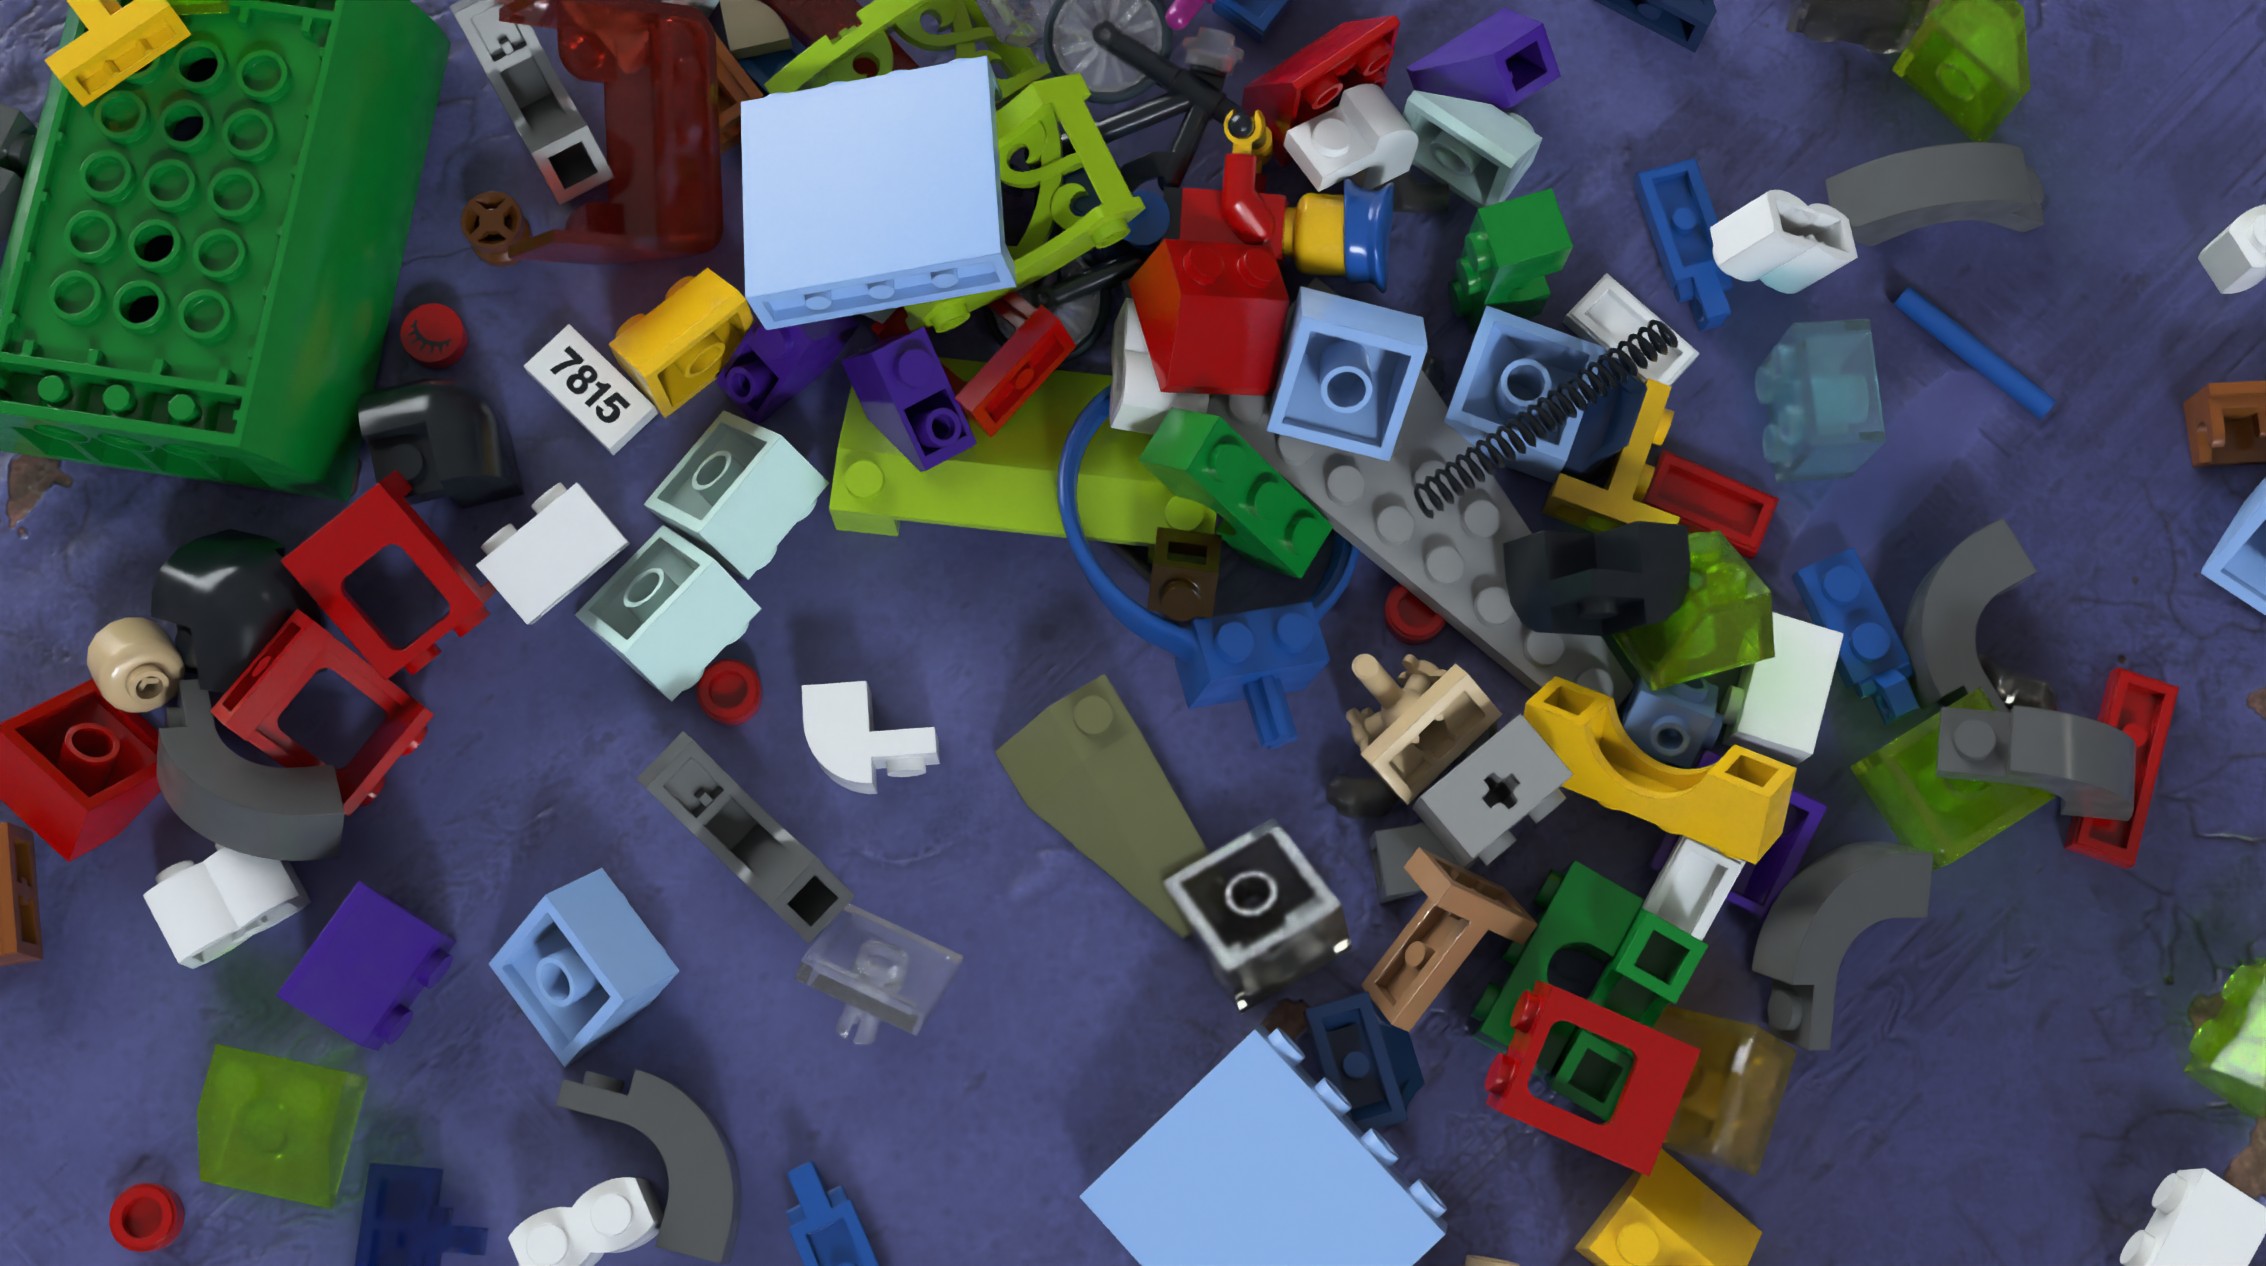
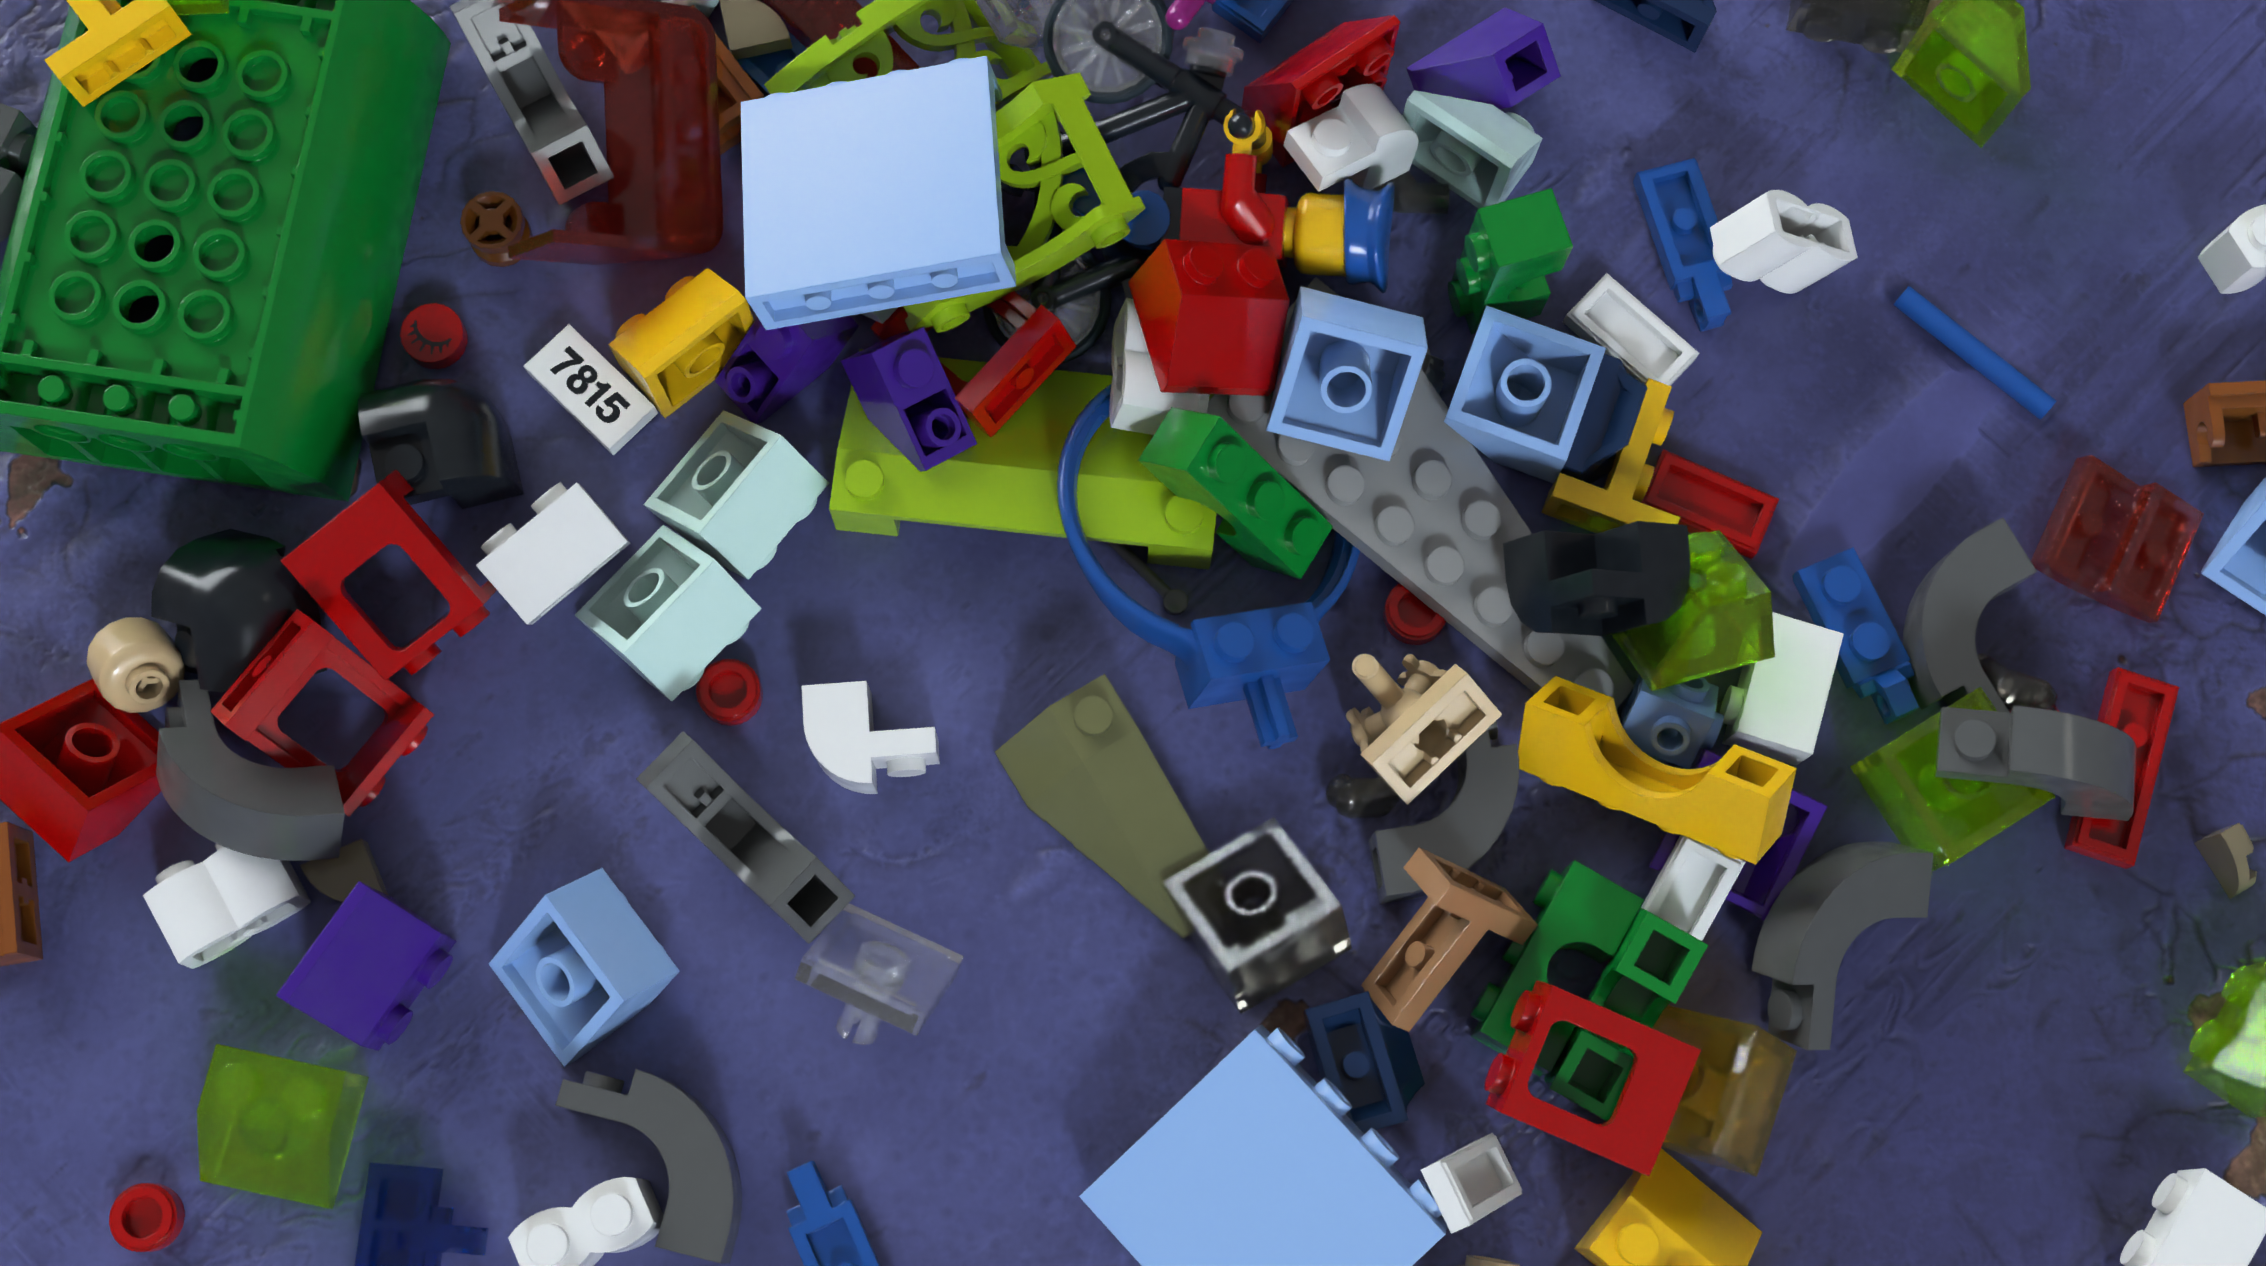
(339, 875): none -> dark tan tile
(1182, 587): dark brown brick -> none
(1472, 1182): none -> white tile
(1510, 758): light grey brick -> none
(1568, 407): black piece -> none
(1821, 401): clear light blue brick -> none
(1938, 187): dark grey arch -> none
(2117, 539): none -> clear red slope
(2226, 856): none -> dark tan tile

